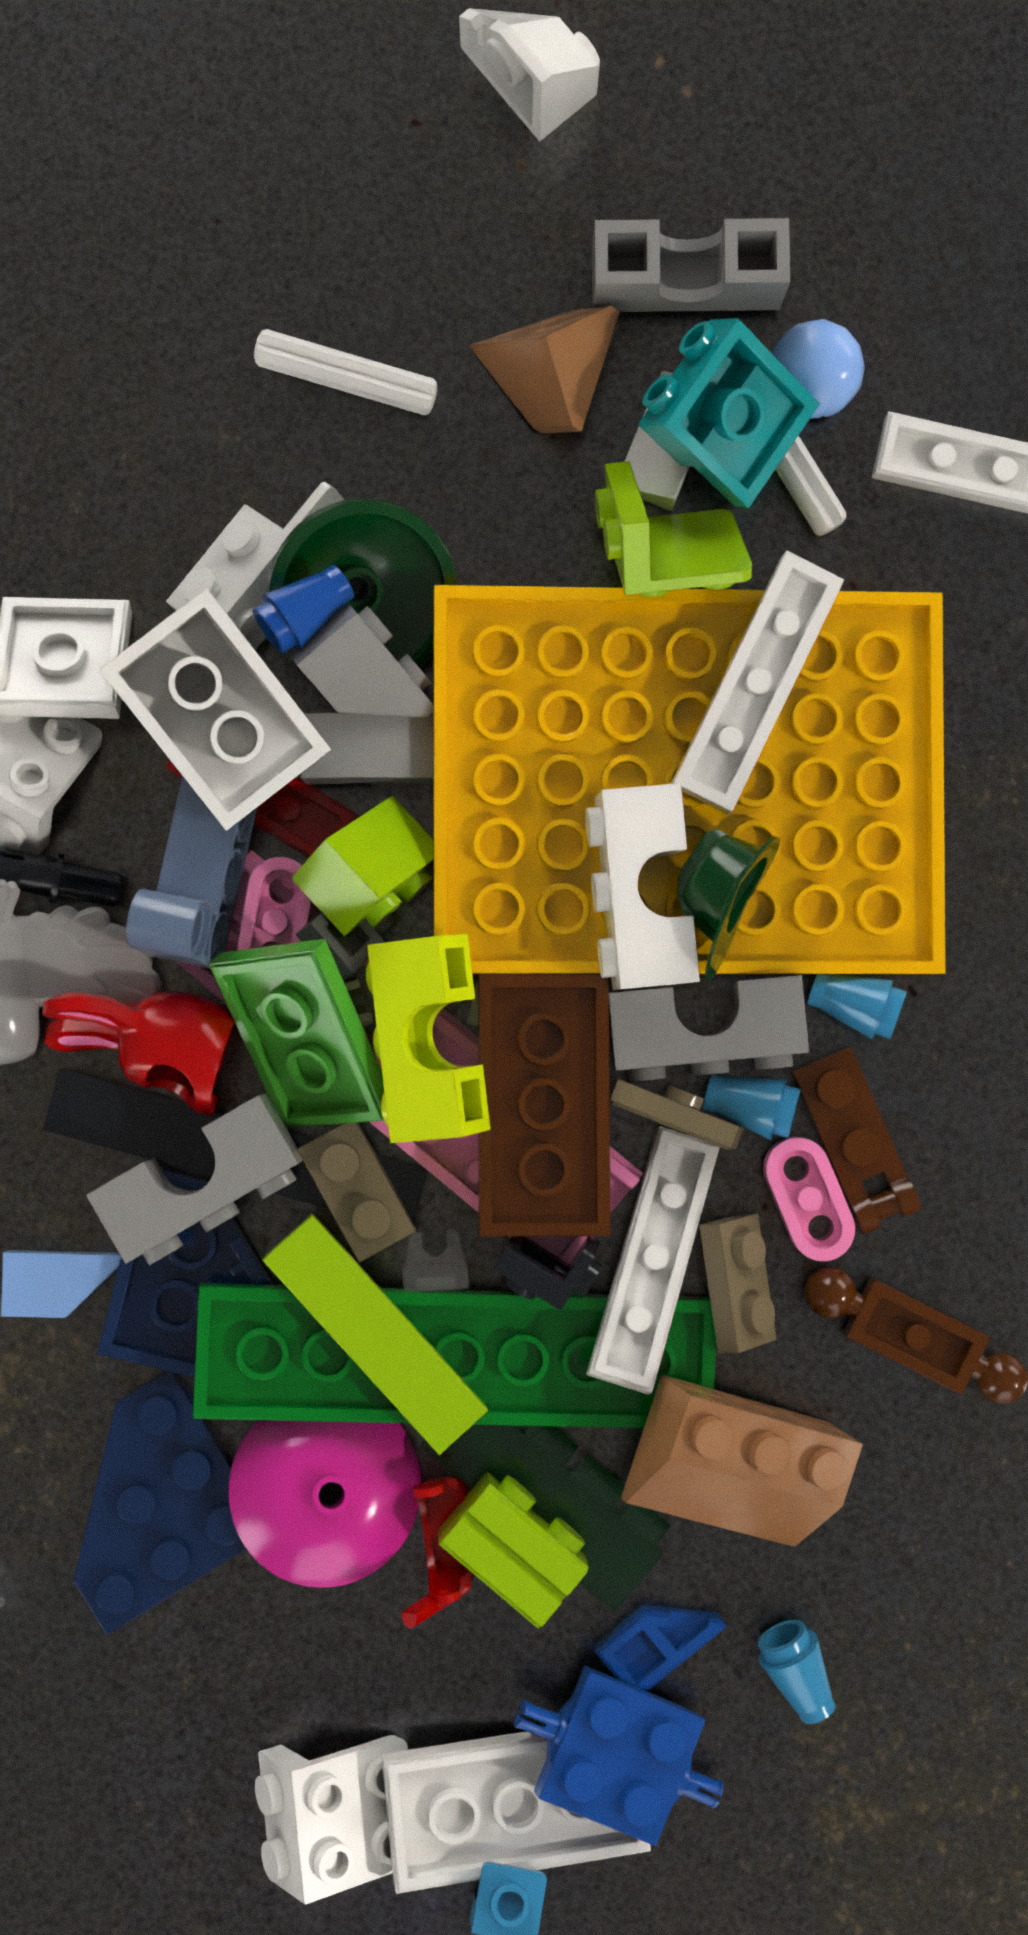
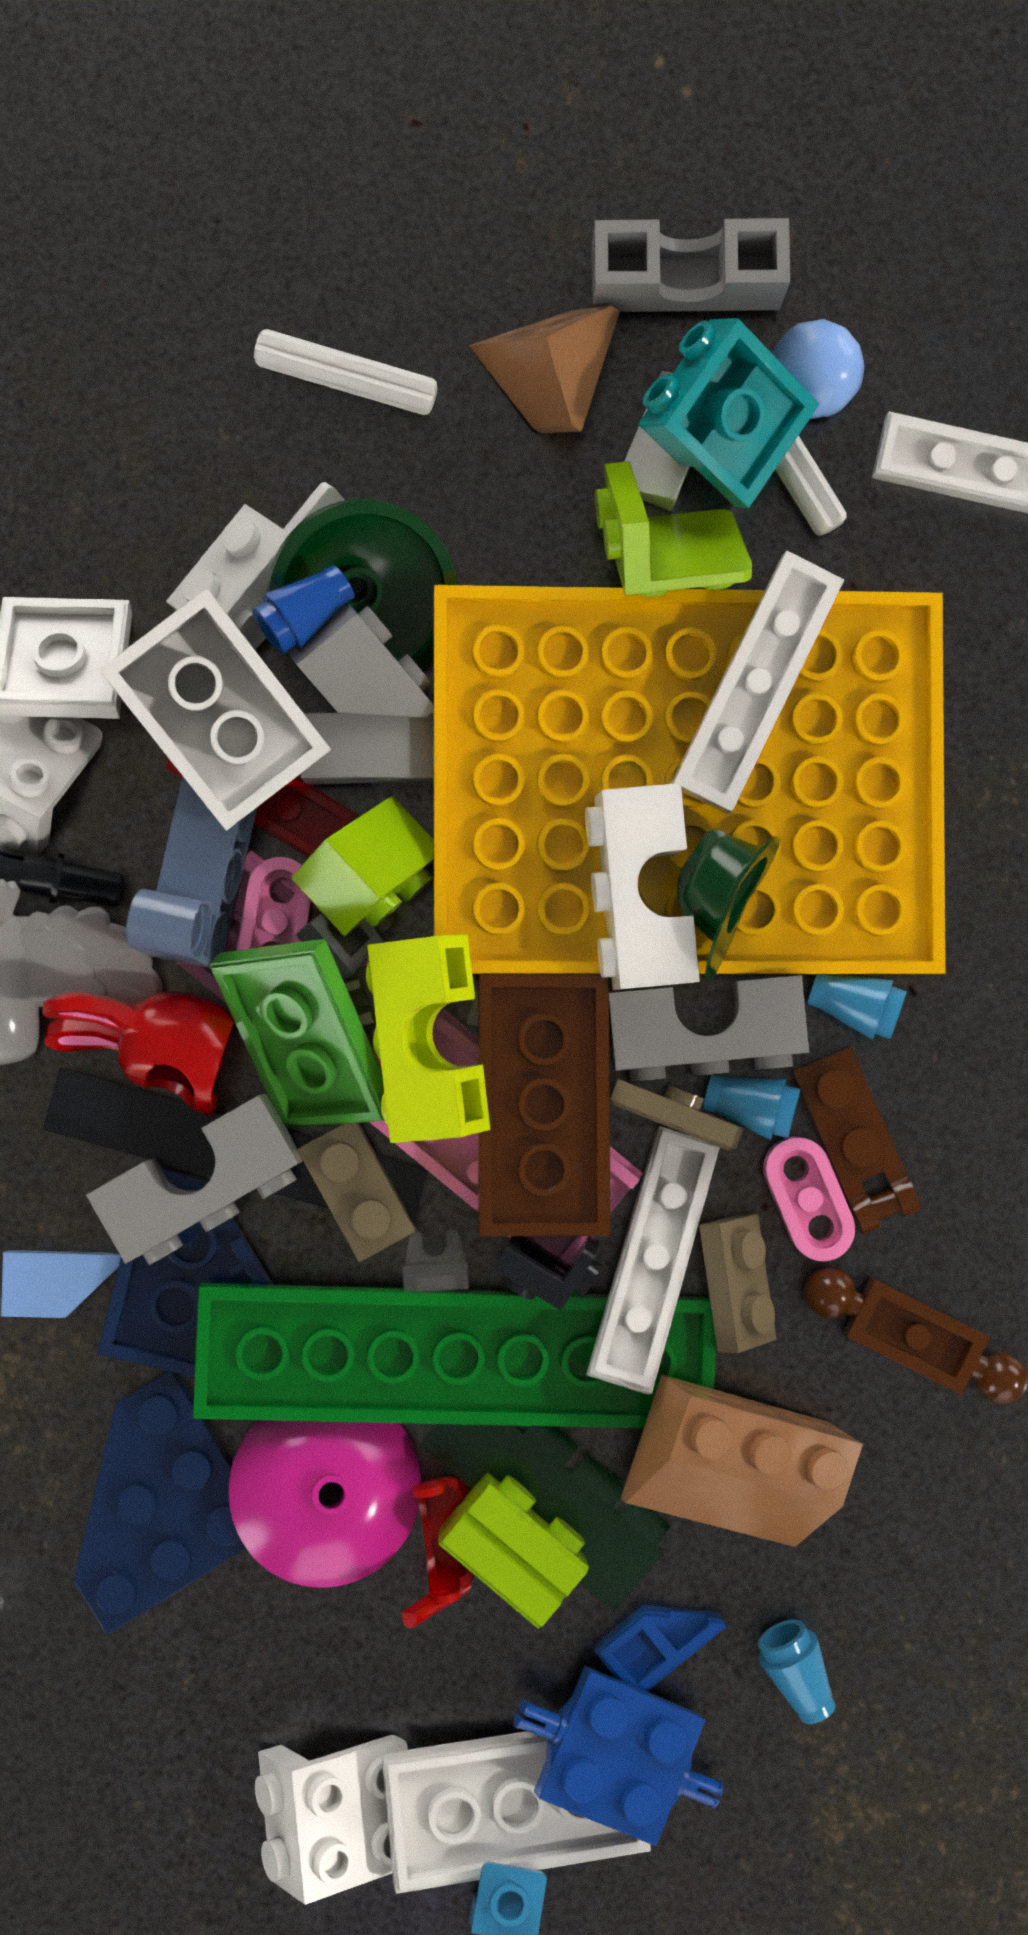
(375, 1333): lime tile -> none
(532, 64): white slope -> none

